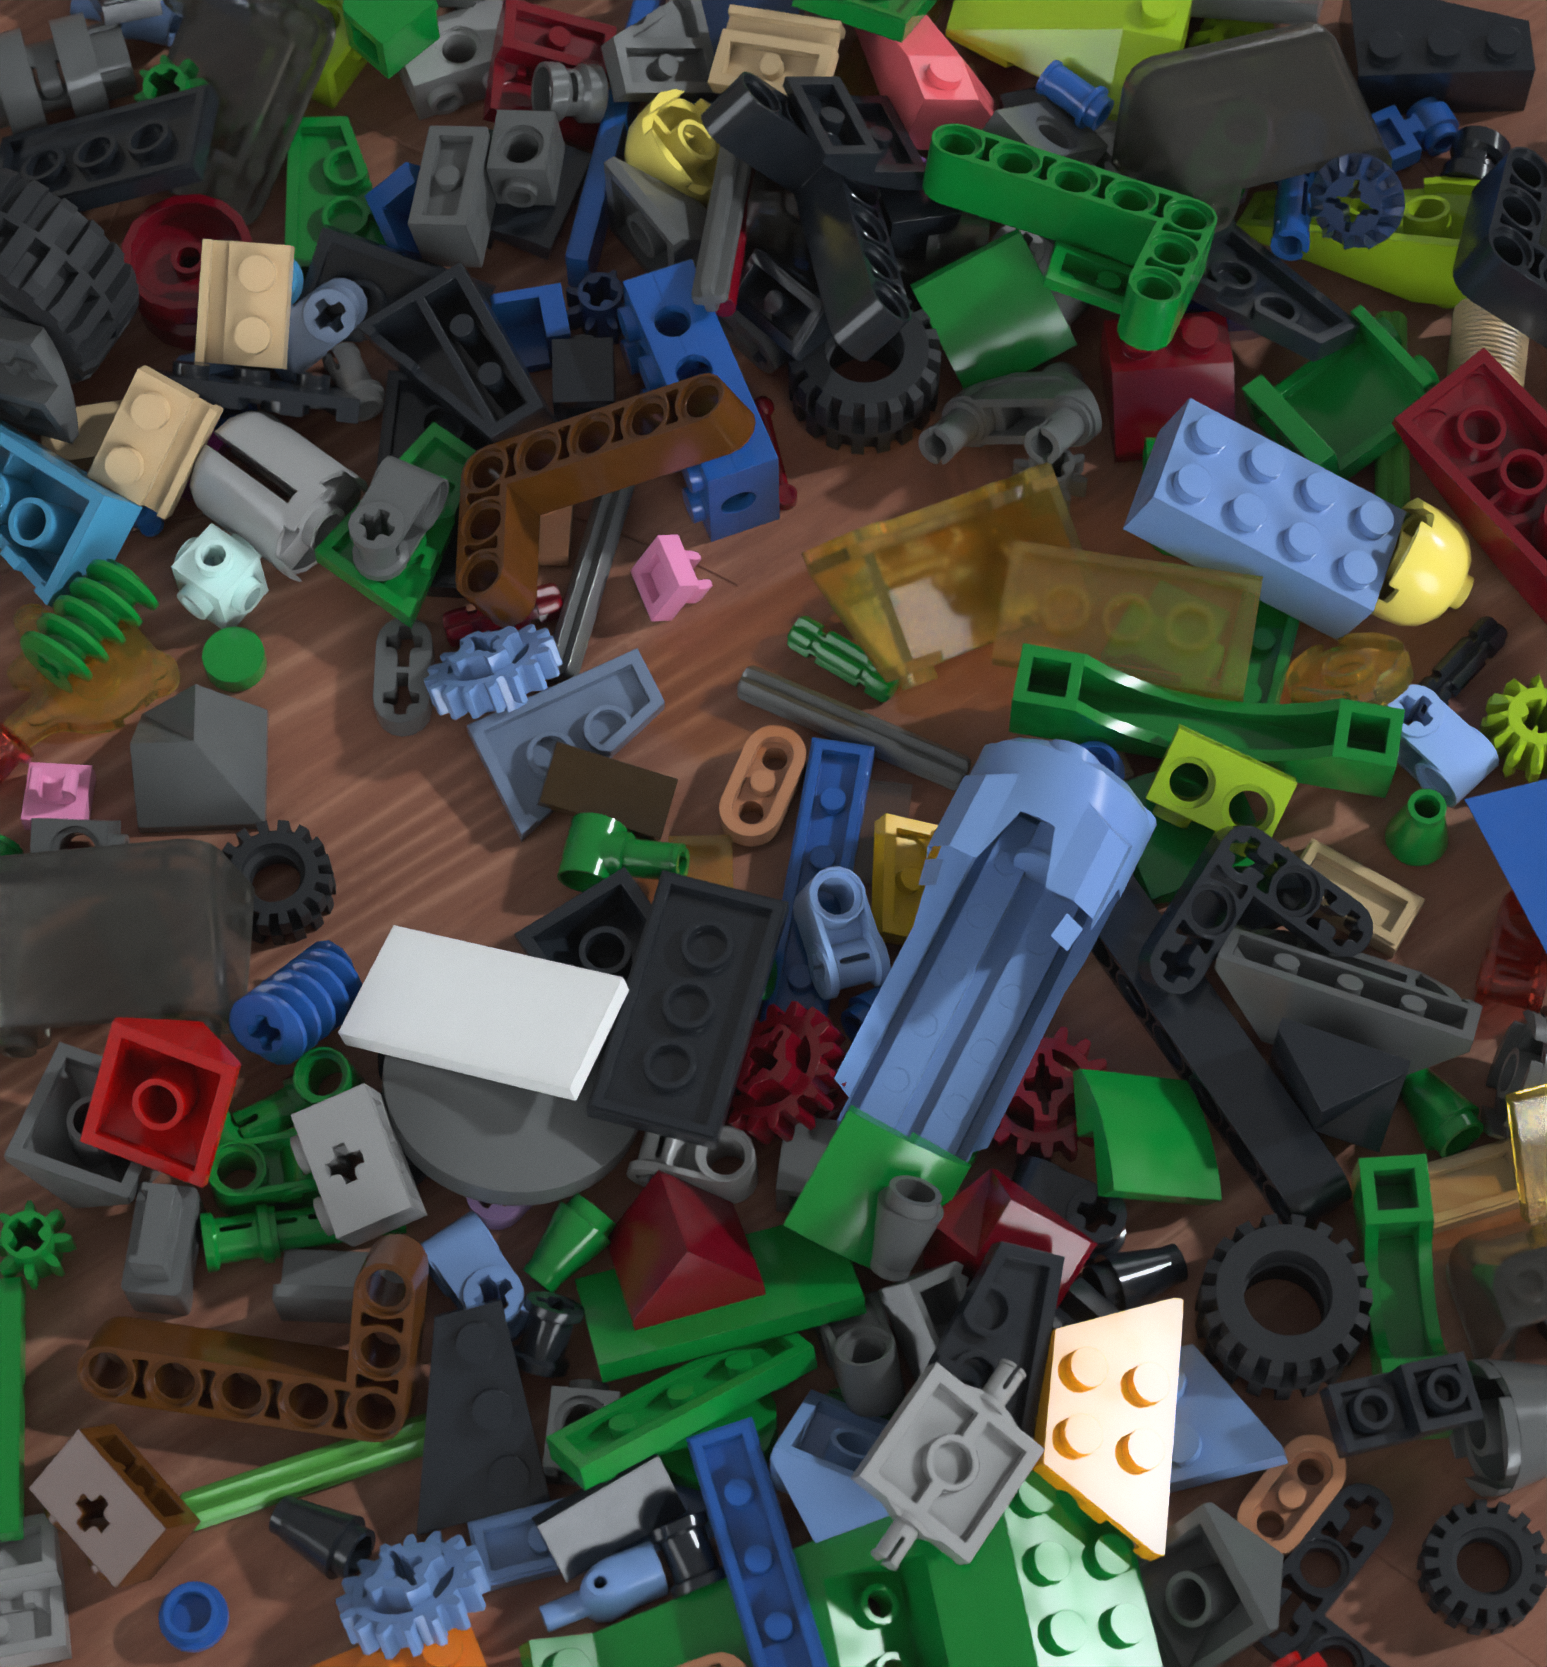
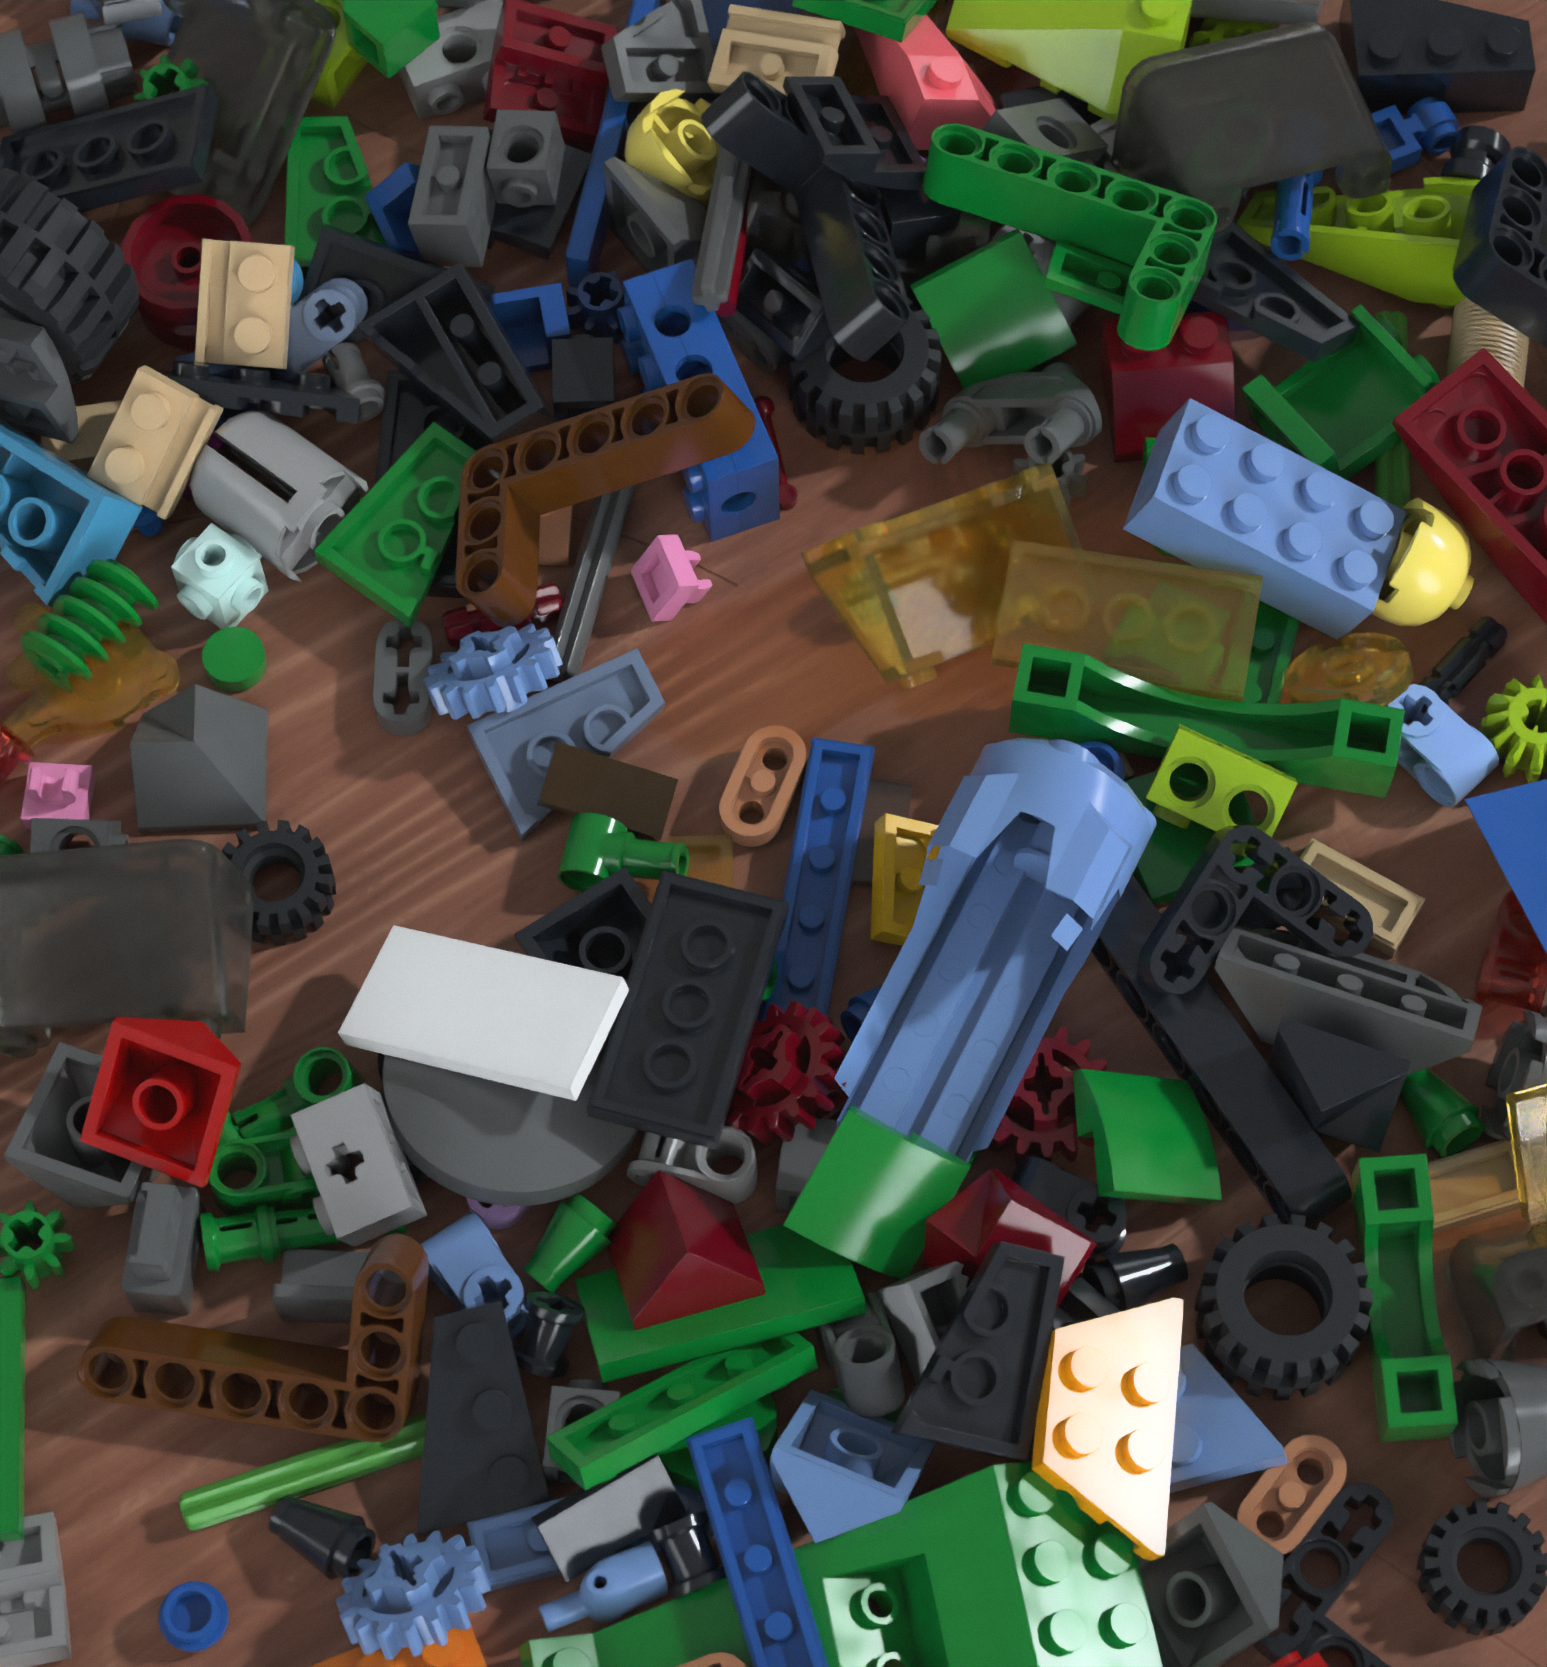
(113, 1505): brick -> none
(297, 1004): blue piece -> none
(394, 517): dark grey piece -> none
(570, 92): dark grey wheel -> none
(839, 657): green axle -> none
(841, 947): light blue piece -> none
(853, 726): dark grey axle -> none
(903, 1225): dark grey cone -> none
(948, 1464): light grey plate -> none
(1074, 95): blue pin -> none
(1378, 188): dark blue gear -> none
(1401, 1404): black slope -> none
(1419, 829): green cone -> none

